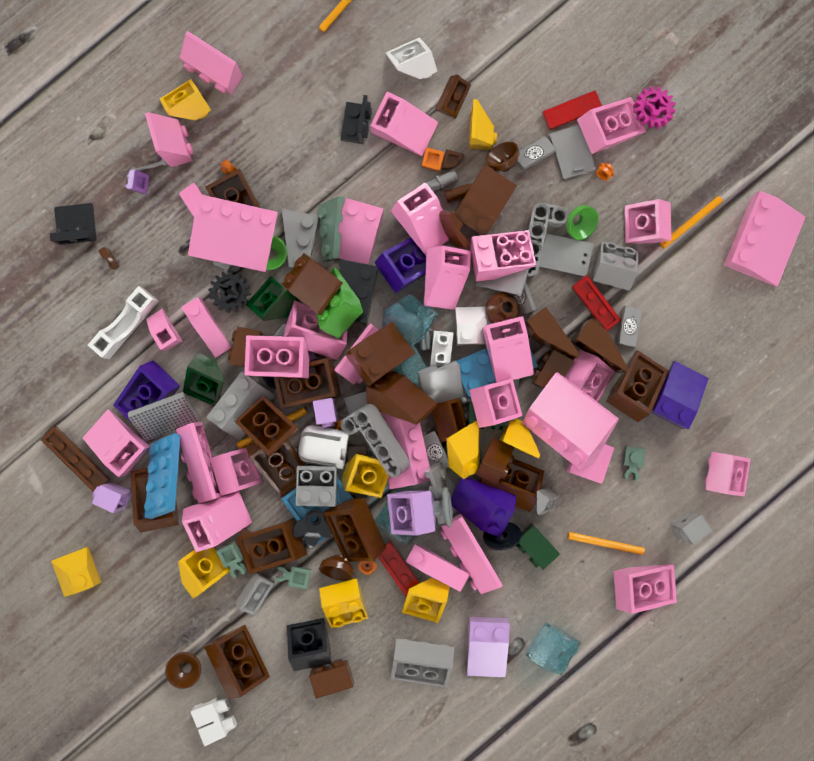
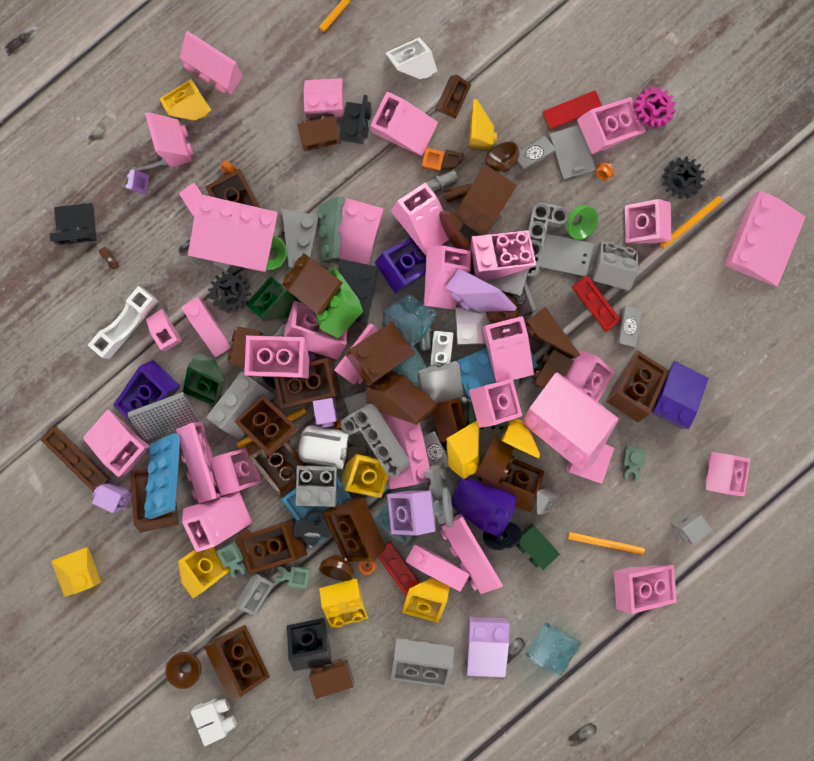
(319, 133): none -> reddish brown brick
(323, 98): none -> bright pink slope
(477, 294): none -> lavender slope
(596, 341): reddish brown slope -> none
(690, 173): none -> black gear

